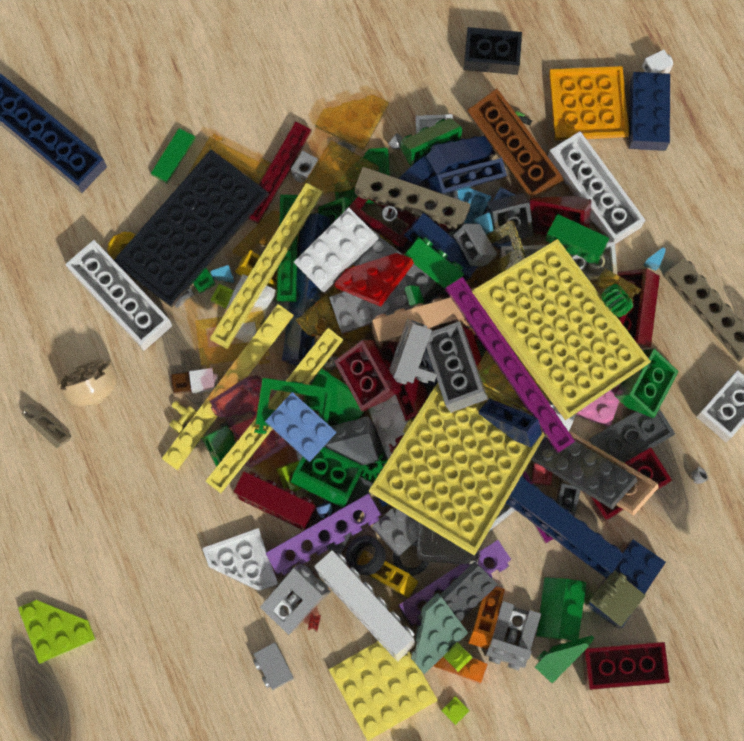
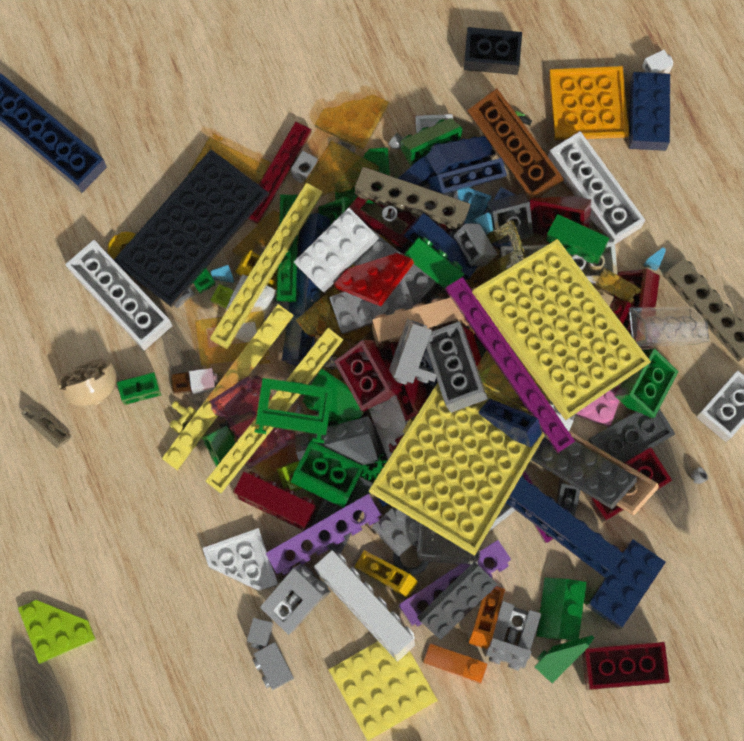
(139, 388): none -> green brick
(173, 155): green tile -> none
(260, 633): none -> light grey brick
(300, 427): medium blue plate -> none
(314, 622): clear red bush -> none
(325, 508): medium blue hinge -> none
(376, 562): black tyre -> none
(414, 295): green tile -> none
(437, 633): sand green plate -> none
(455, 710): lime plate -> none
(457, 656): lime plate -> none
(541, 475): coral tile -> none
(617, 300): green gear -> none
(617, 598): olive hinge -> none
(668, 326): none -> clear slope

